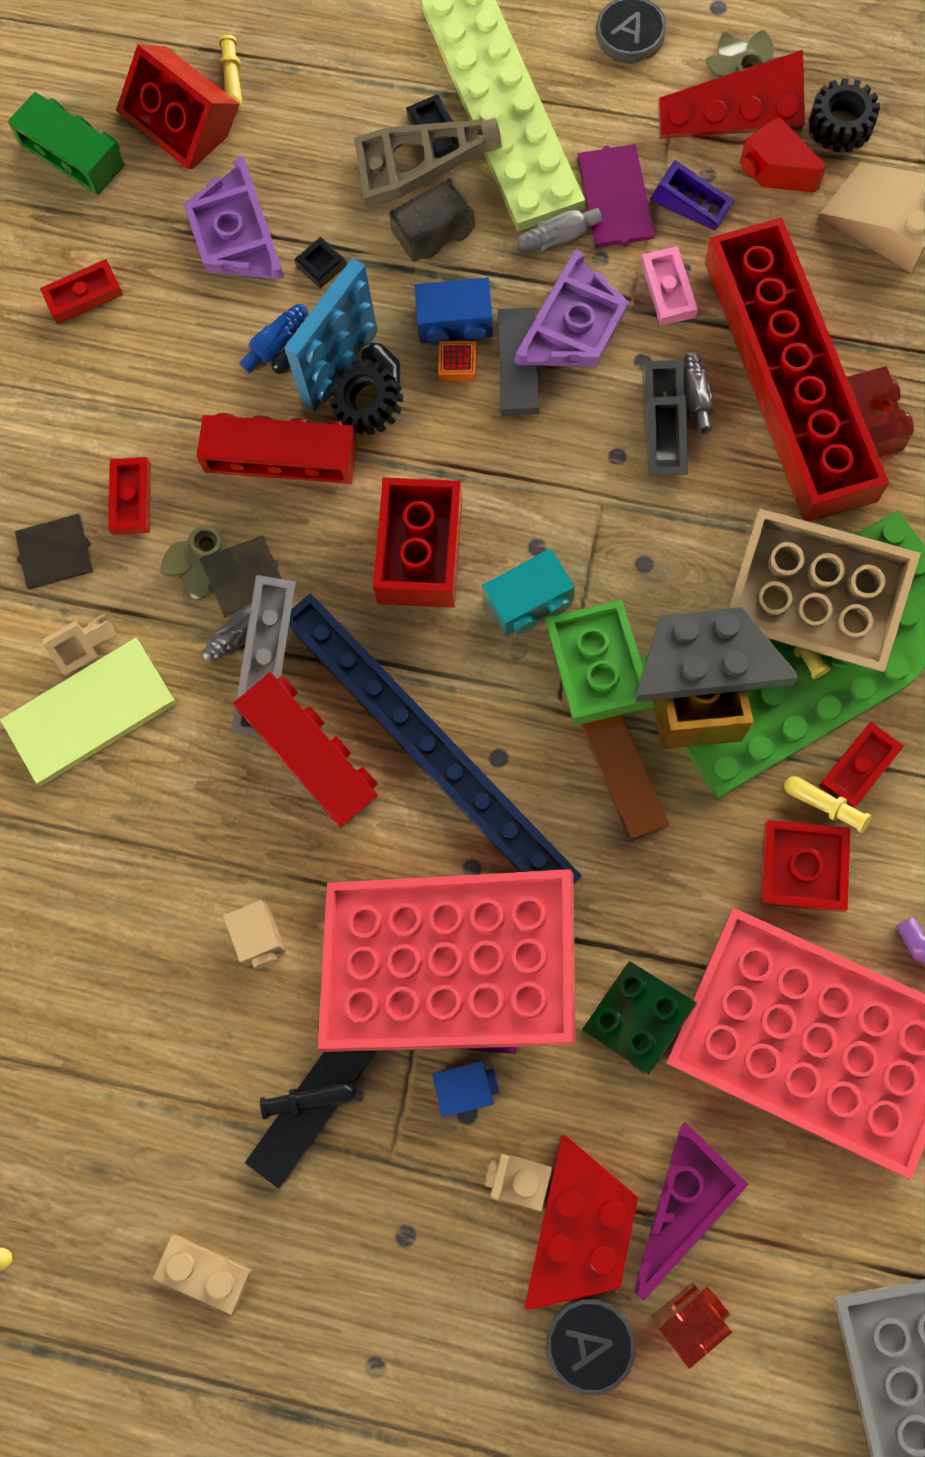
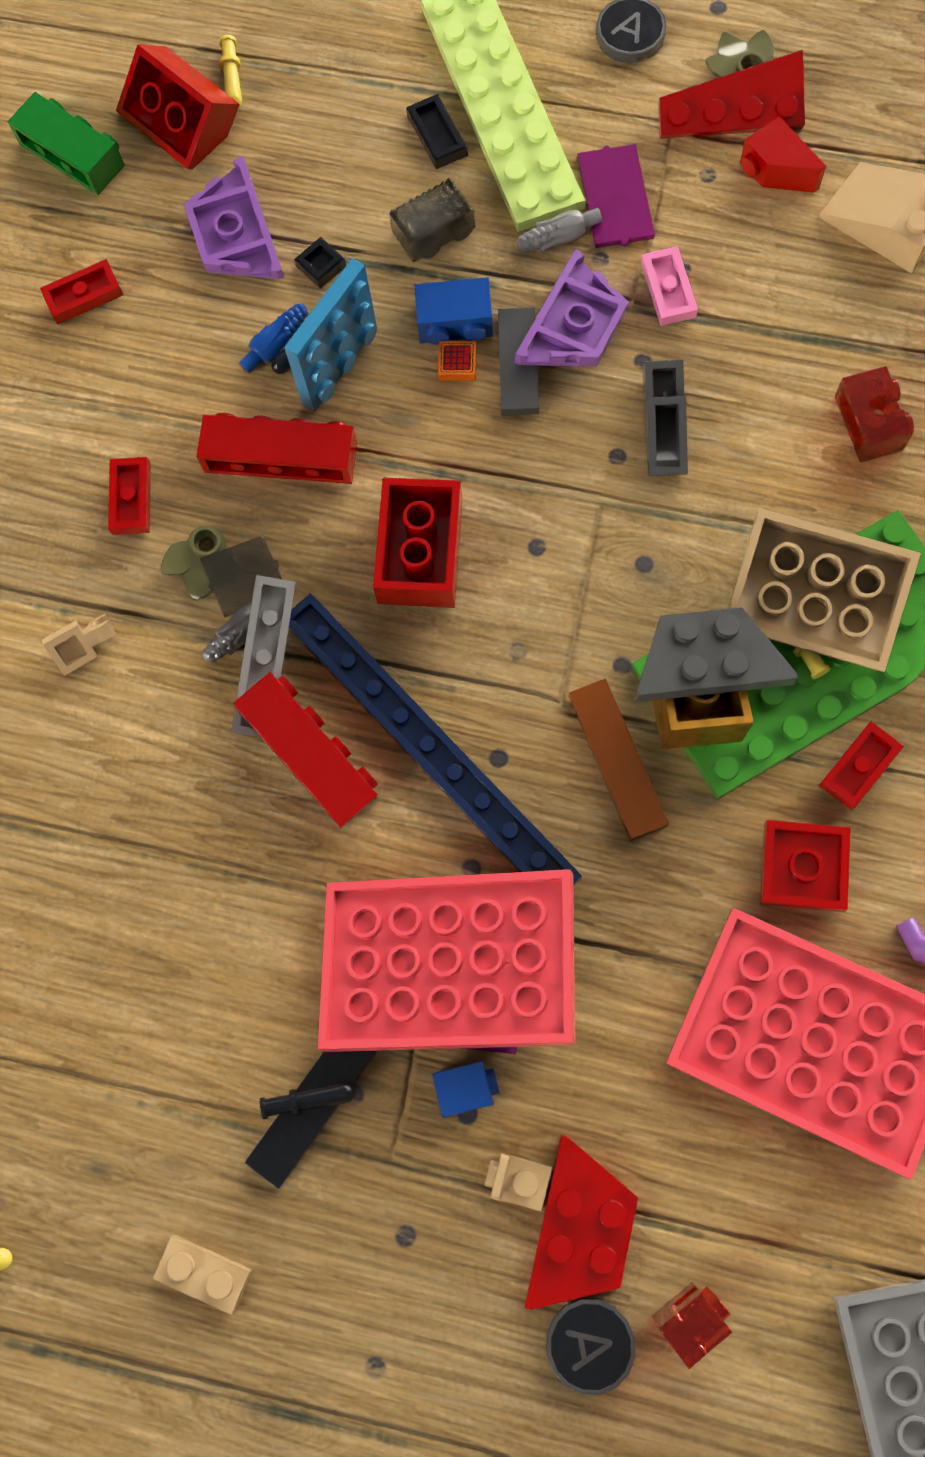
(53, 551): clear smoke piece -> none
(88, 712): yellowish green tile -> none
(254, 934): tan brick -> none
(350, 386): black tyre -> none
(378, 162): dark tan plate -> none
(379, 353): black arm -> none
(529, 593): teal brick -> none
(597, 661): bright green plate -> none
(639, 1017): dark green hinge -> none
(689, 181): dark purple slope -> none
(691, 1200): magenta wing -> none
(698, 393): flat silver piece -> none
(795, 371): red brick -> none
(834, 807): light yellow piece -> none
(847, 98): black tyre -> none

